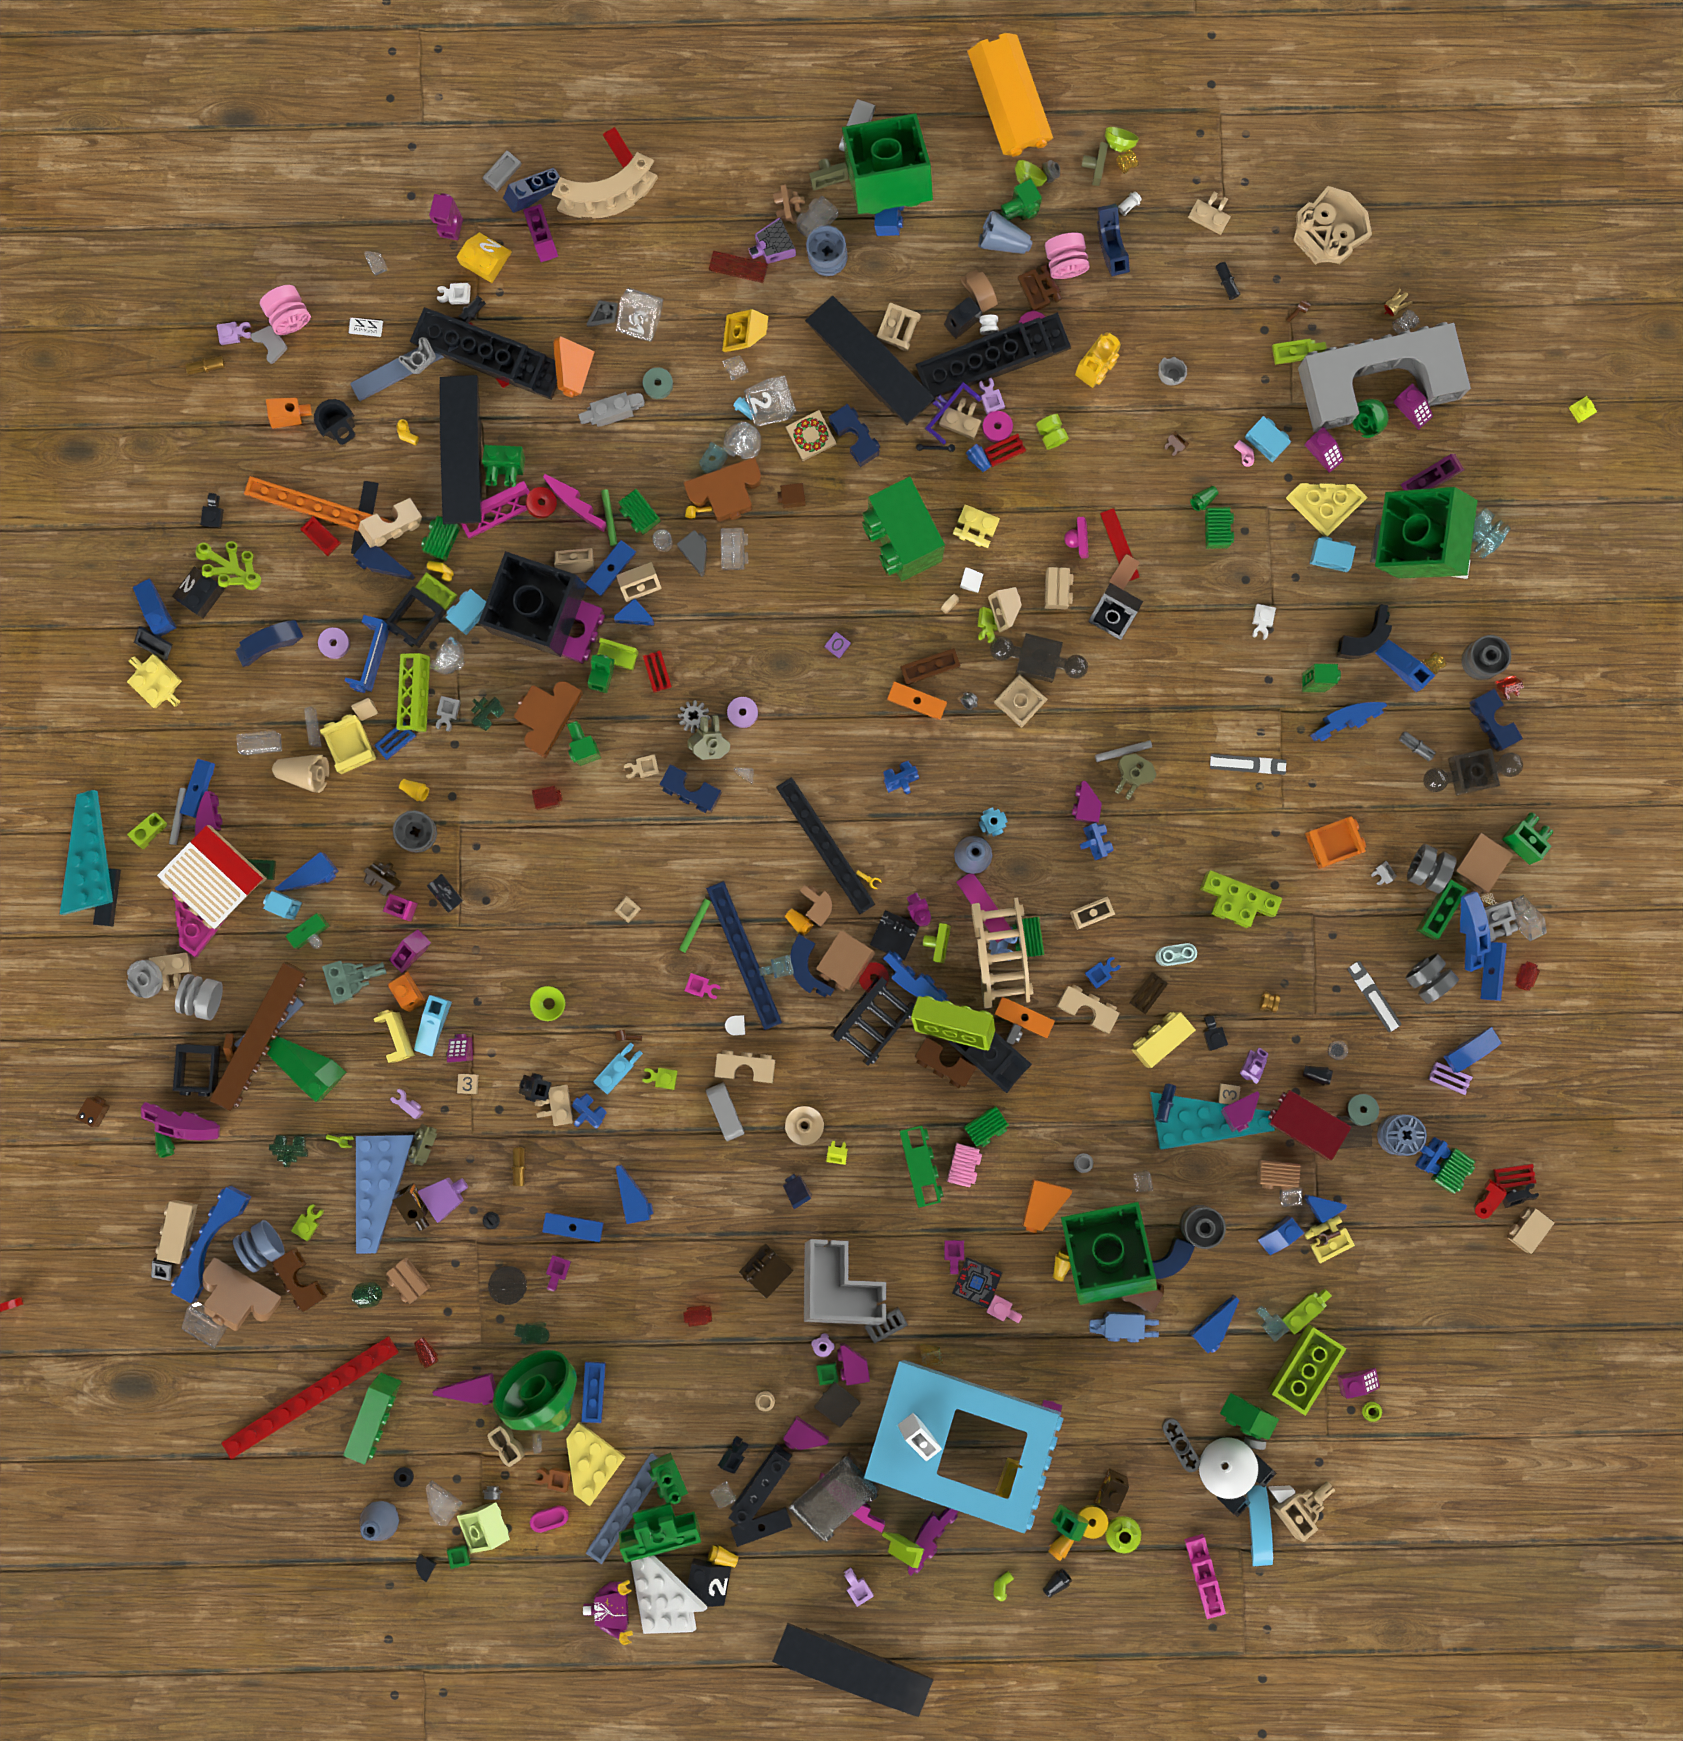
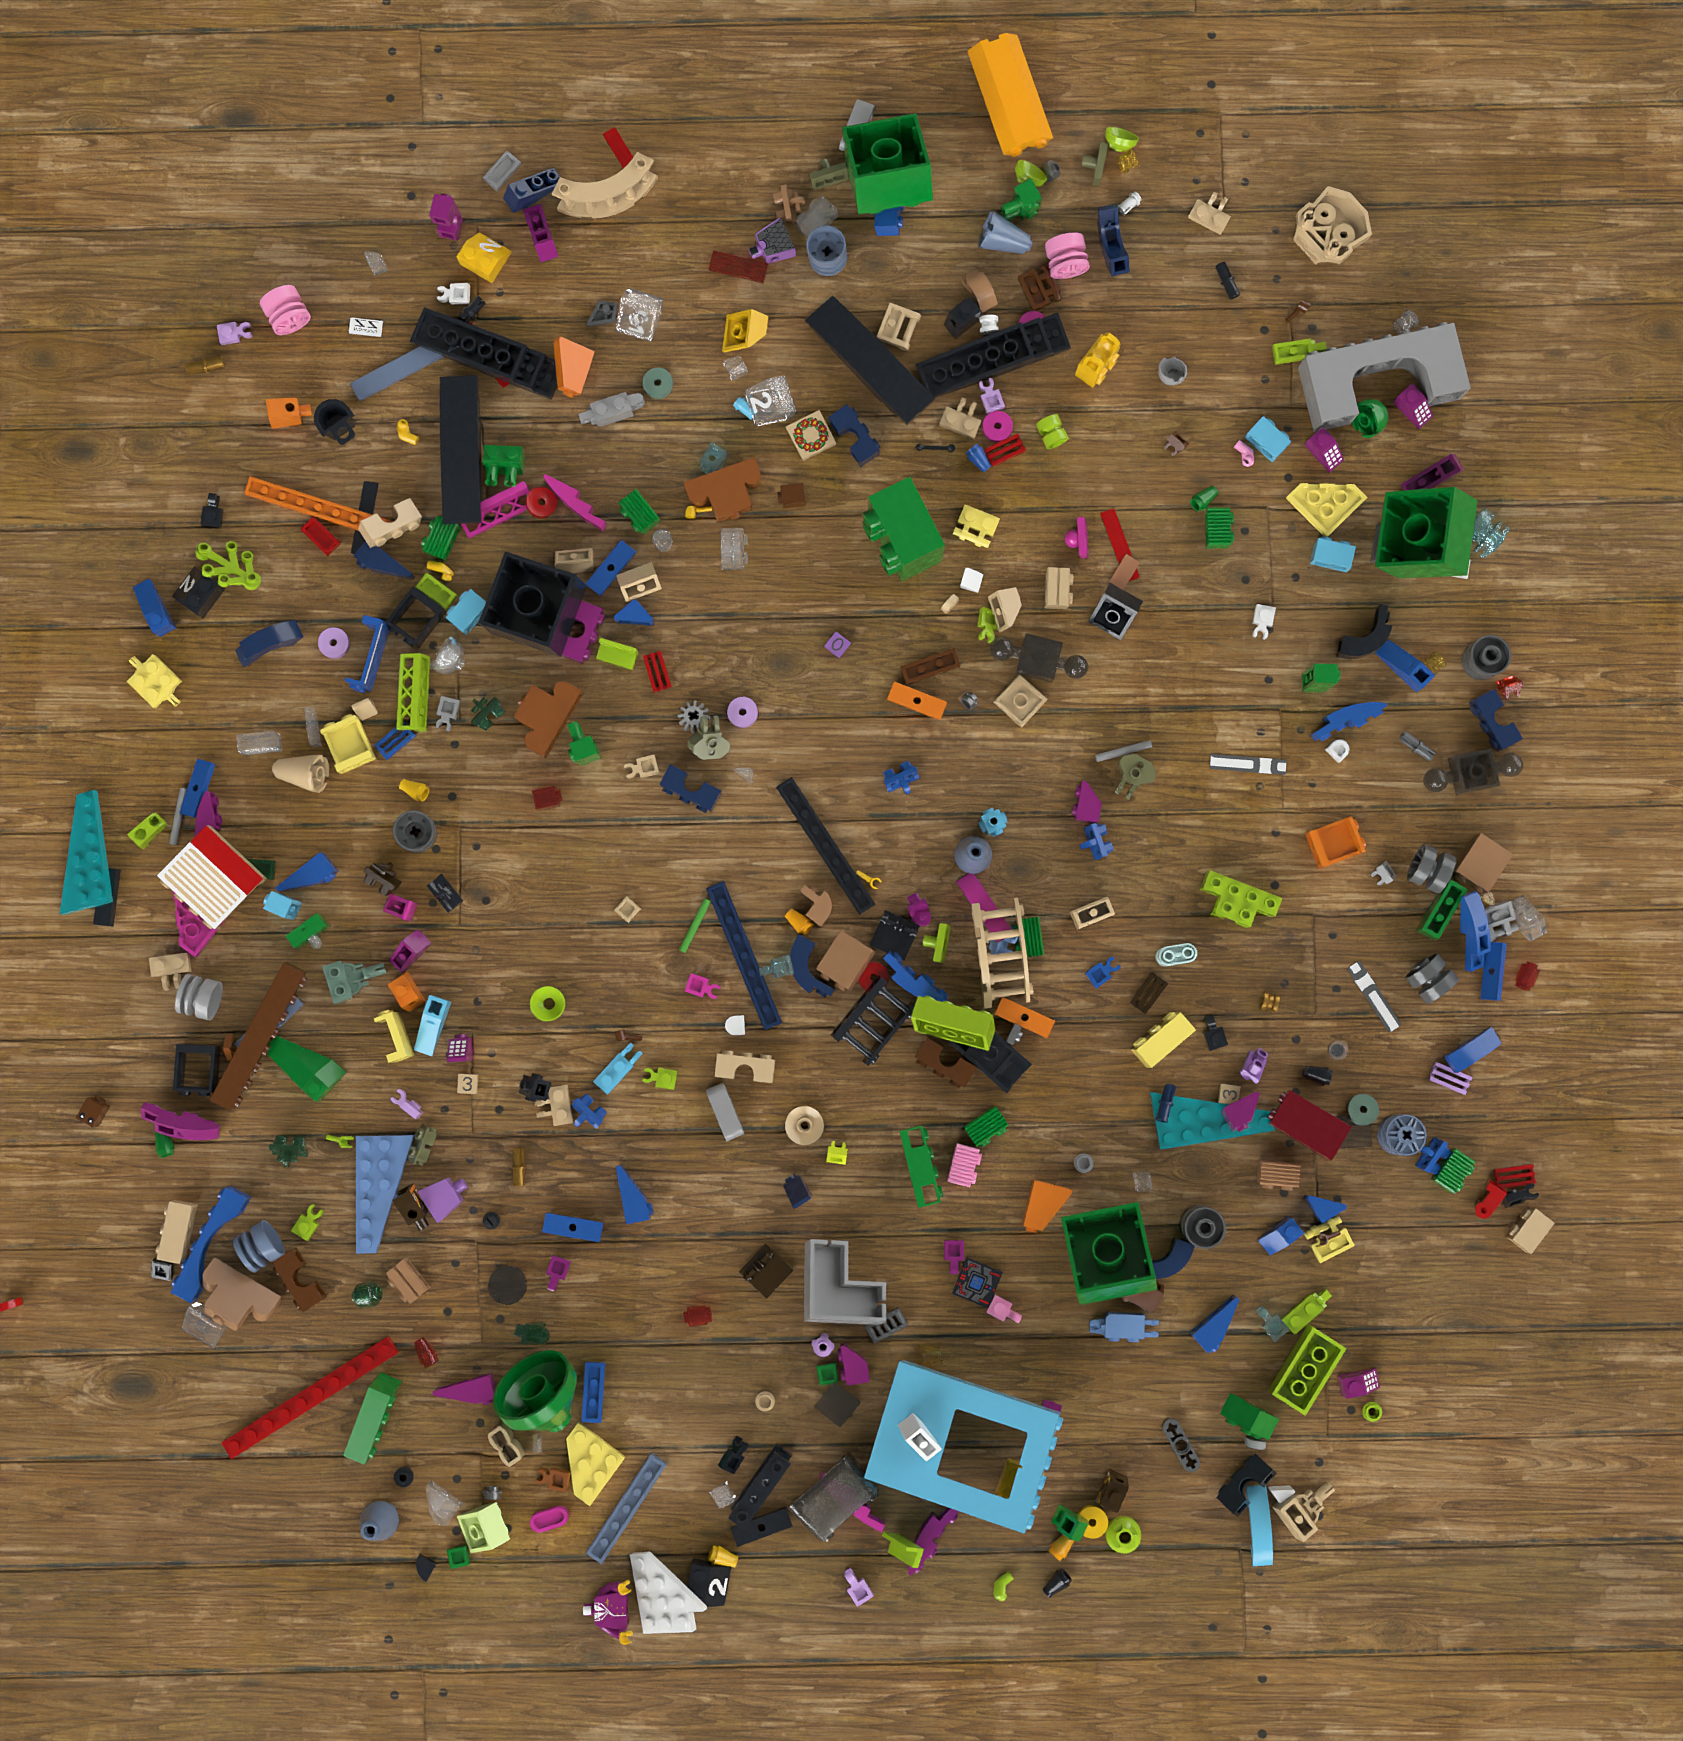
(144, 978): light grey tile -> none
(153, 643): black tile -> none
(272, 341): light grey piece -> none
(419, 359): light grey piece -> none
(601, 673): green brick -> none
(609, 517): bright green bar -> none
(658, 1532): green piece -> none
(668, 1478): green brick -> none
(695, 550): dark grey slope -> none
(742, 440): clear cylinder -> none
(803, 1435): magenta slope -> none
(852, 1669): black slope -> none
(944, 404): dark purple piece -> none
(1061, 1266): yellow cone -> none
(1104, 1015): tan arch -> none
(1205, 1576): dark pink slope -> none
(1241, 1471): white dish -> none
(1291, 1197): clear slope -> none
(1338, 750): none -> white tile
(1392, 306): pearl gold piece -> none
(1526, 841): green brick -> none
(1582, 409): neon yellow tile -> none

